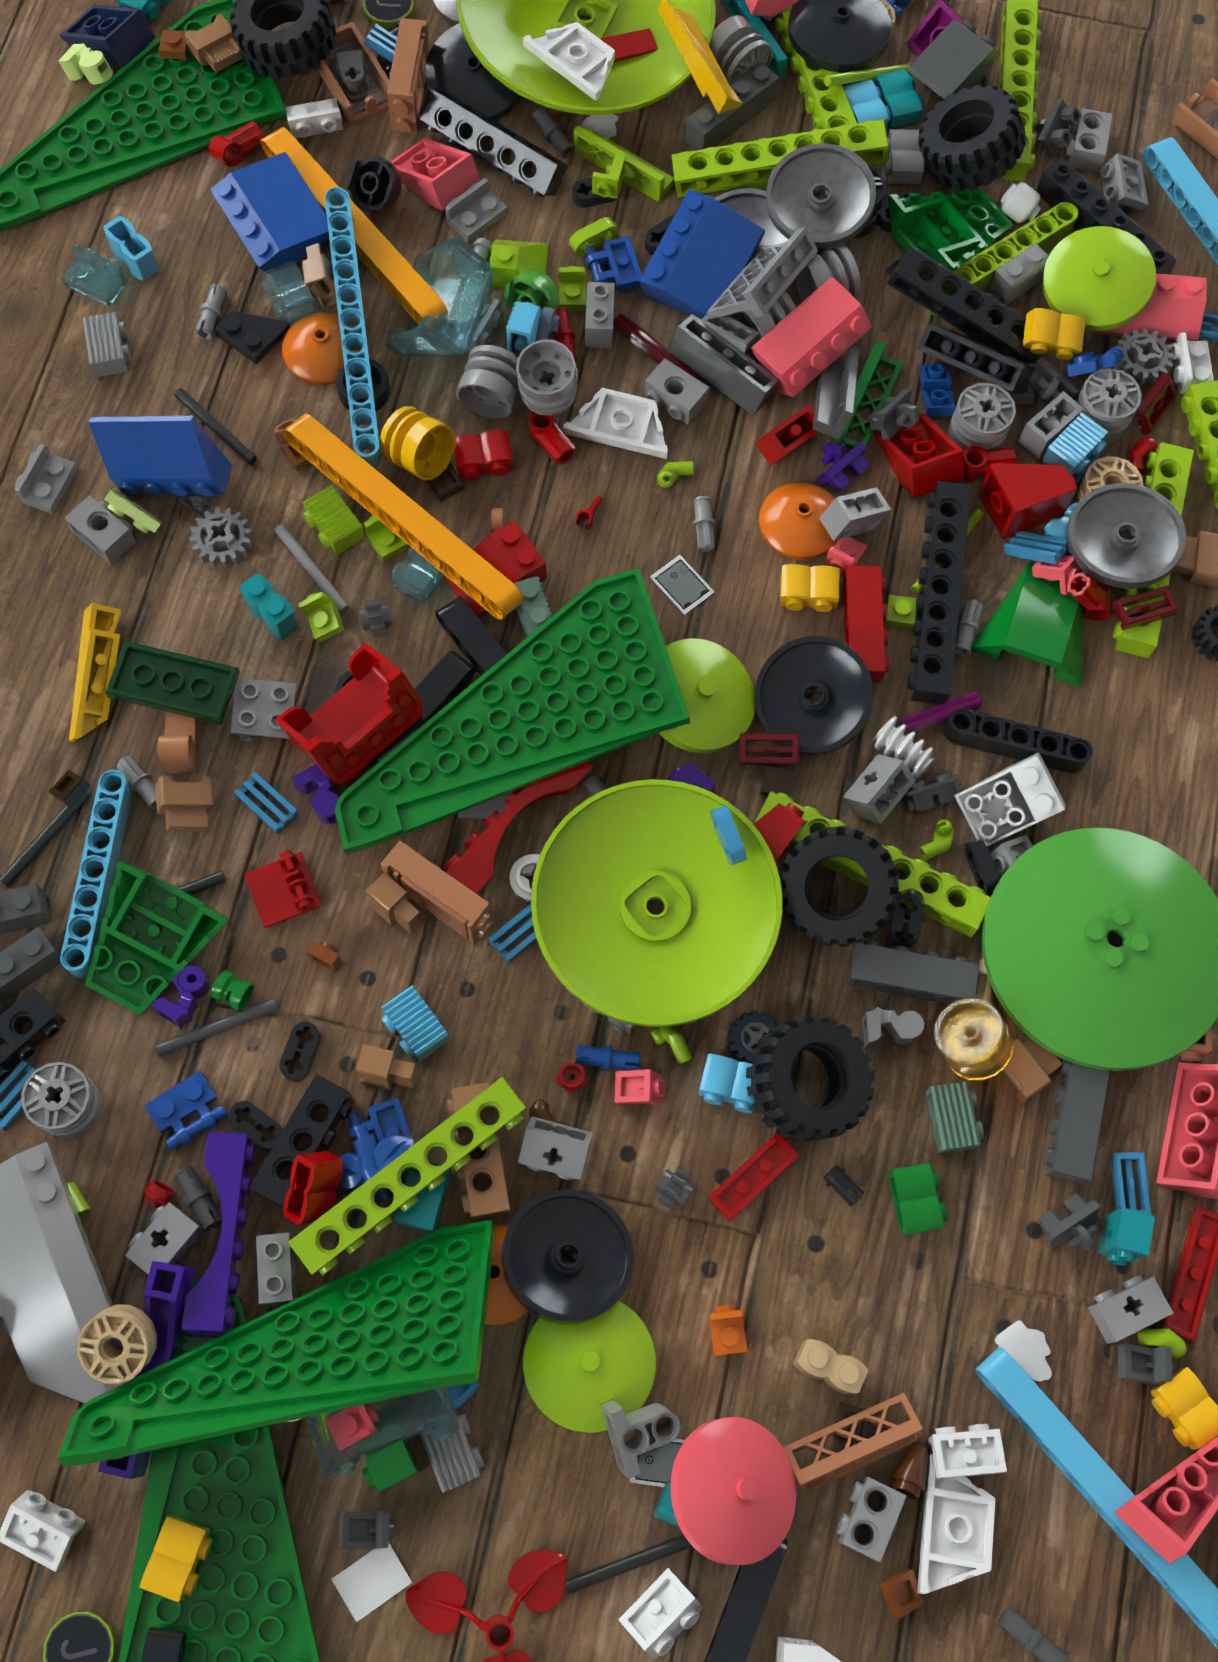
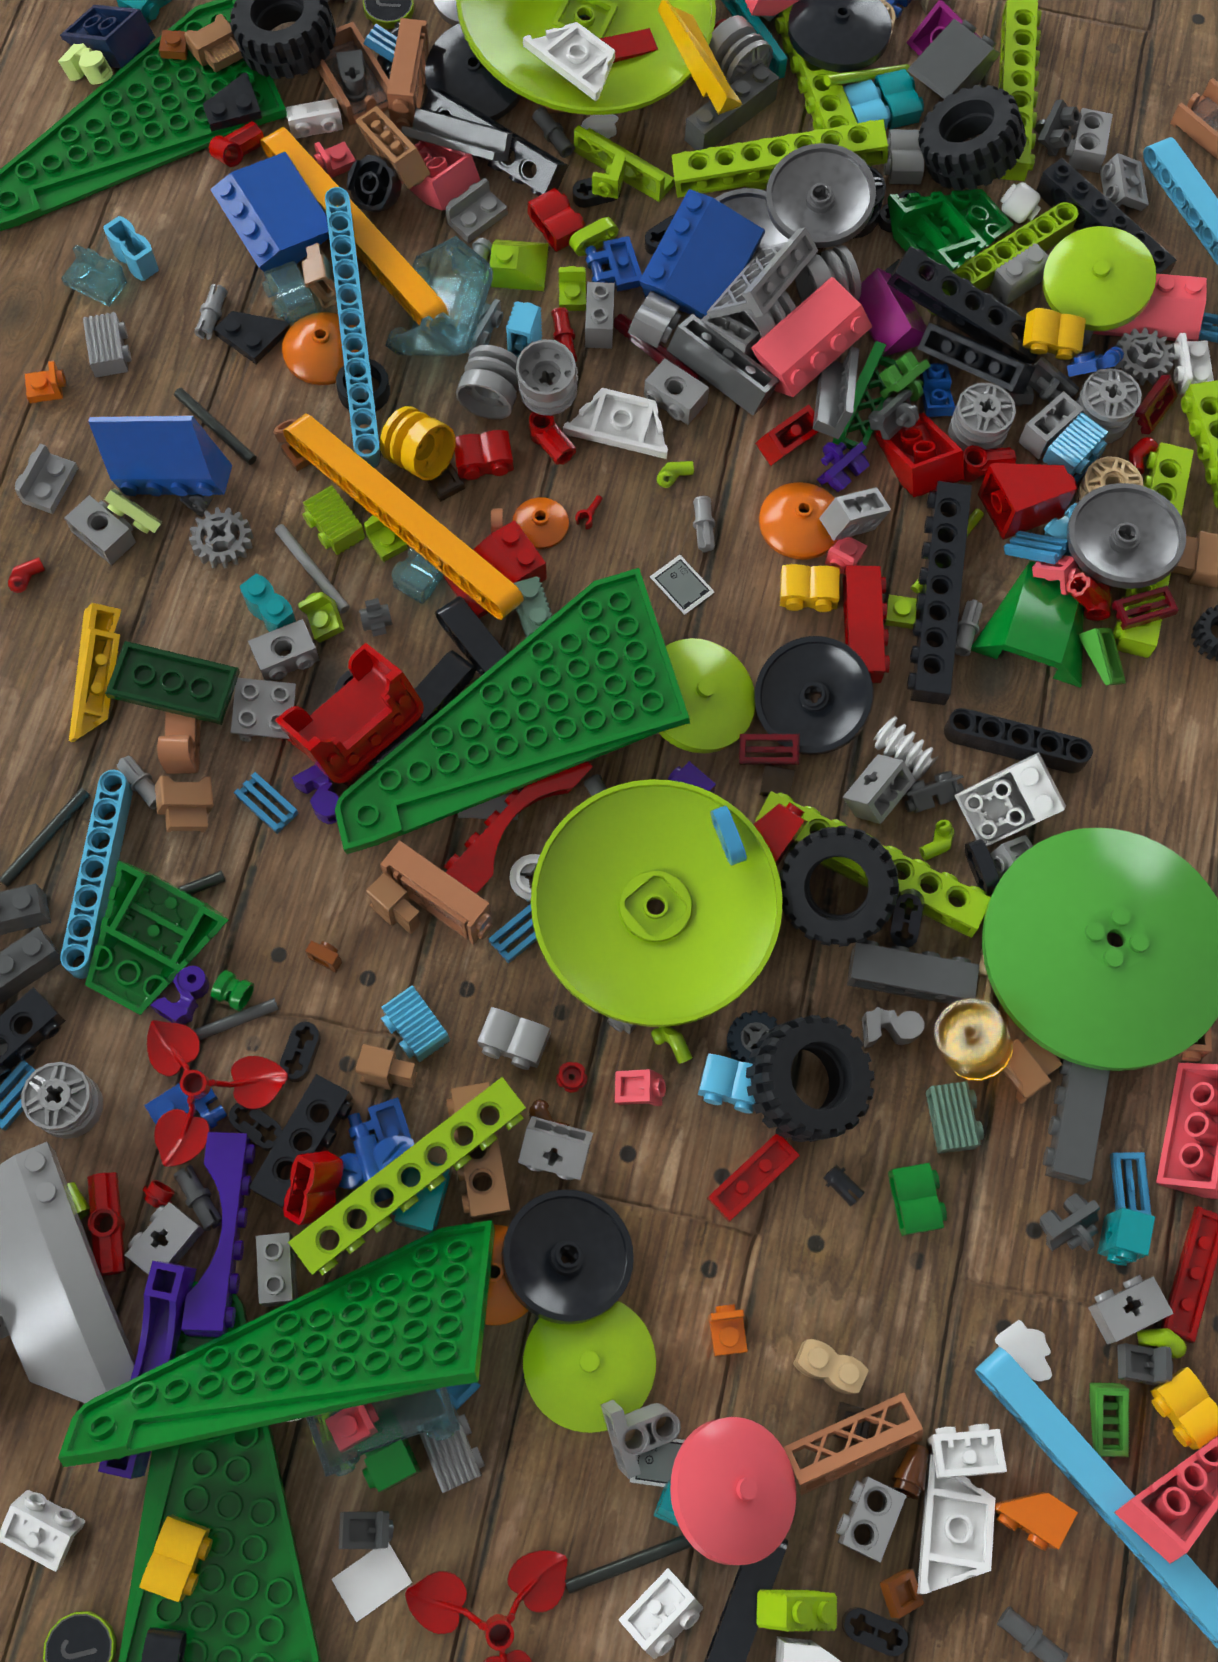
(22, 574): none -> red arm
(45, 384): none -> orange bracket
(69, 788): dark brown tile -> none
(105, 1201): none -> red piece
(105, 1361): tan wheel -> none
(180, 1134): none -> red plant
(232, 105): none -> black wing
(283, 889): red hinge -> none
(289, 637): none -> light grey brick
(335, 159): none -> coral bracket
(394, 146): none -> medium nougat brick
(459, 135): none -> fence
(513, 1038): none -> light grey brick
(534, 288): bright green cylinder -> none
(544, 532): none -> orange dish
(548, 324): sand blue plate -> none
(555, 218): none -> red brick
(607, 1058): blue pin -> none
(655, 320): none -> light grey brick
(674, 1187): dark grey gear -> none
(796, 1610): none -> lime brick
(871, 1639): none -> black beam
(891, 314): none -> magenta slope
(898, 382): none -> bright green hips
(939, 712): magenta axle -> none
(1040, 1516): none -> orange slope
(1104, 654): none -> bright green slope
(1121, 1405): none -> bright green slope

